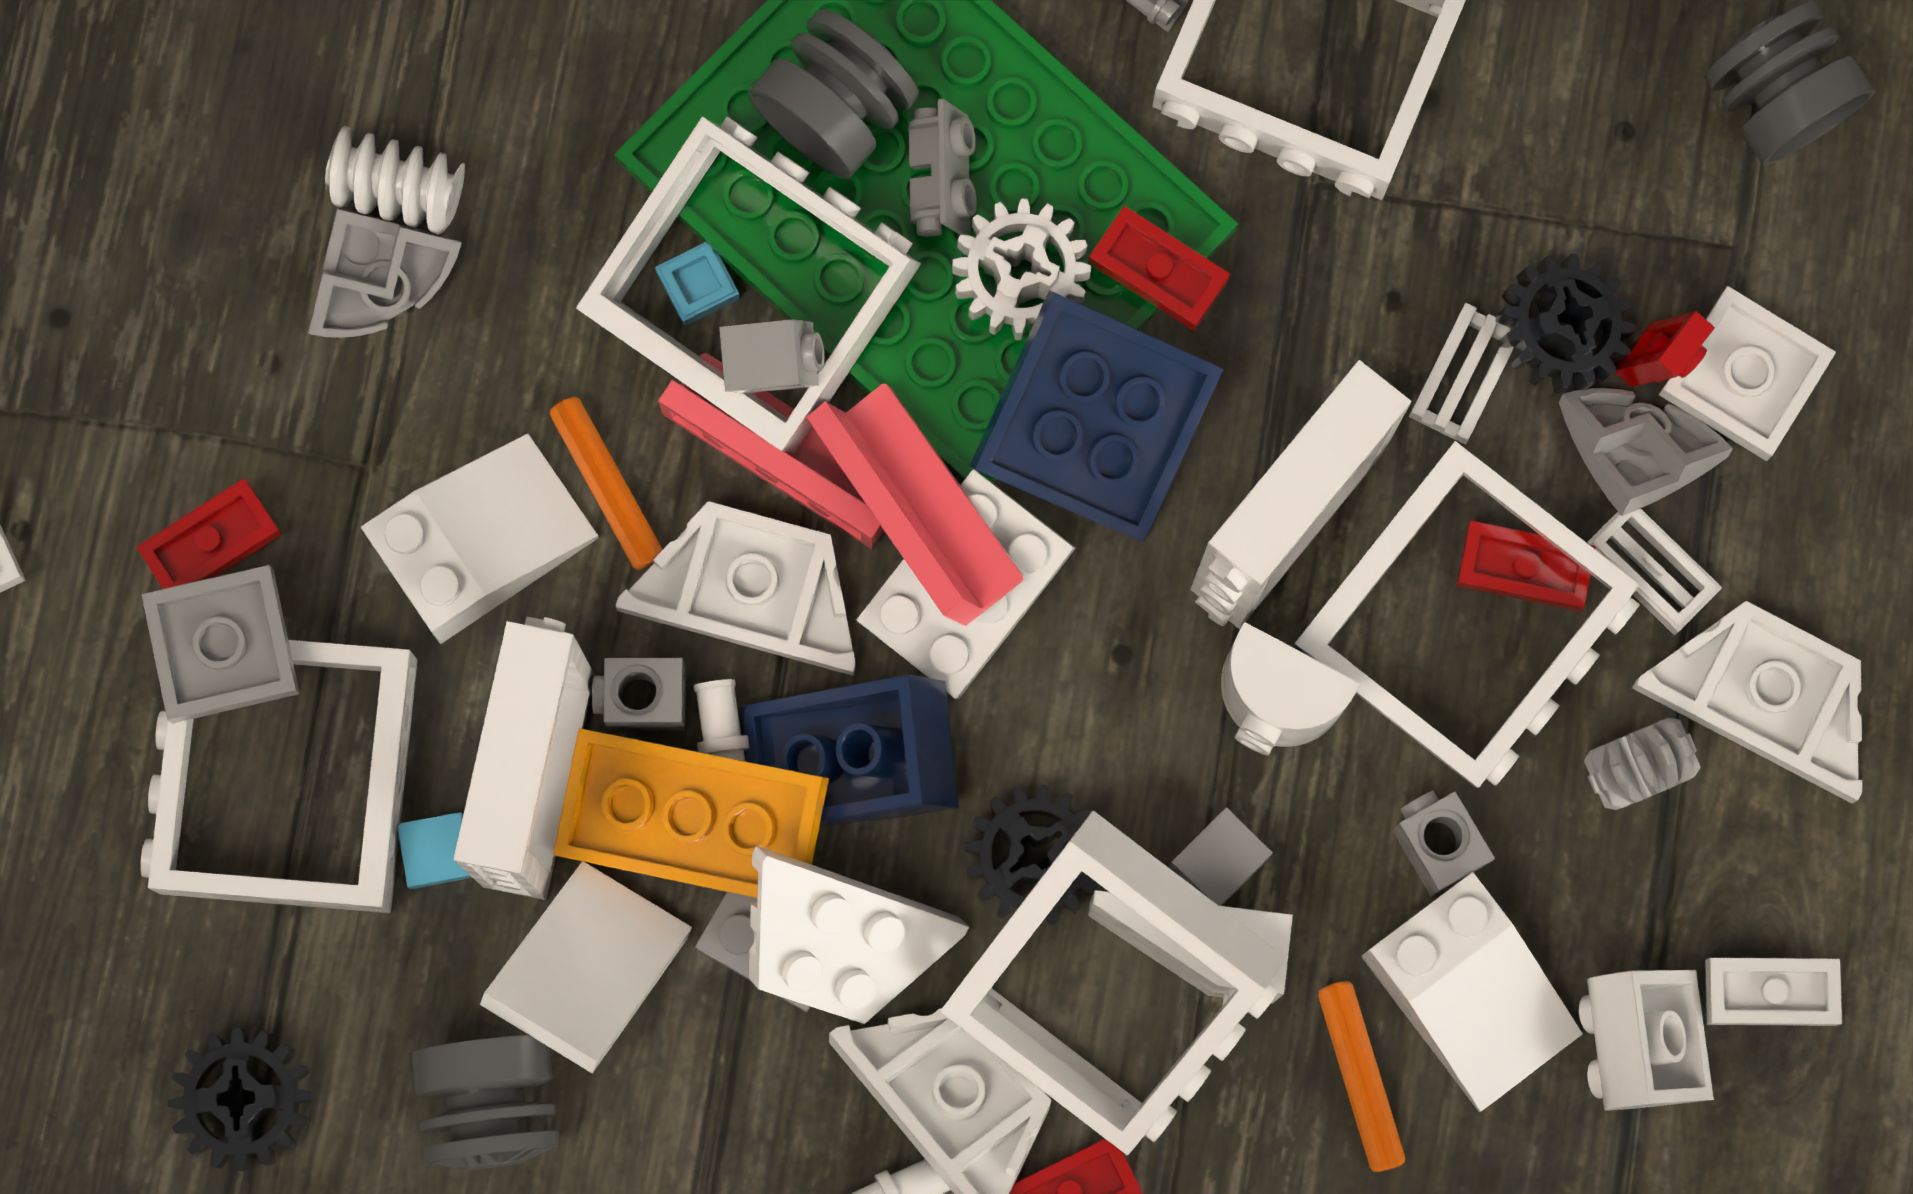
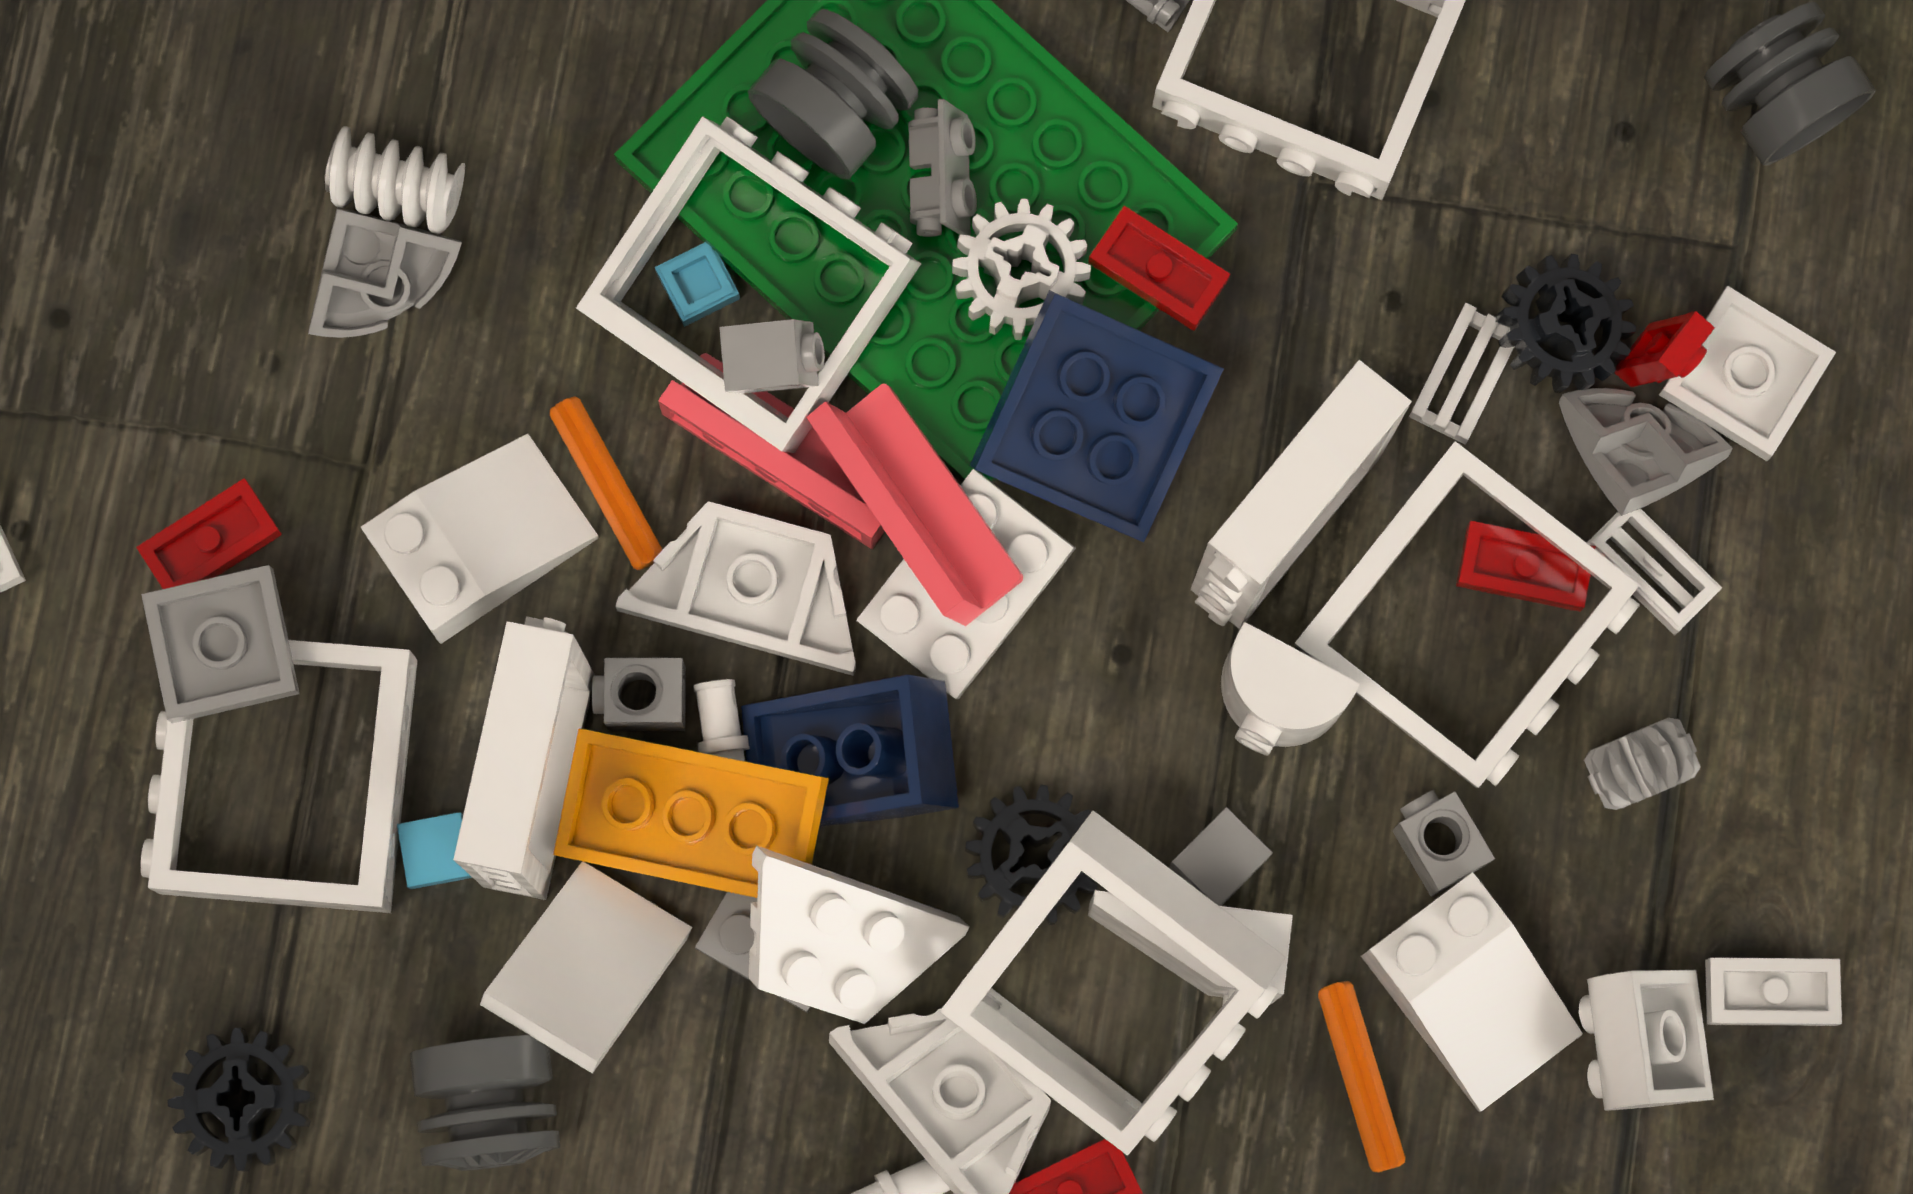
(1771, 694): white wing -> none

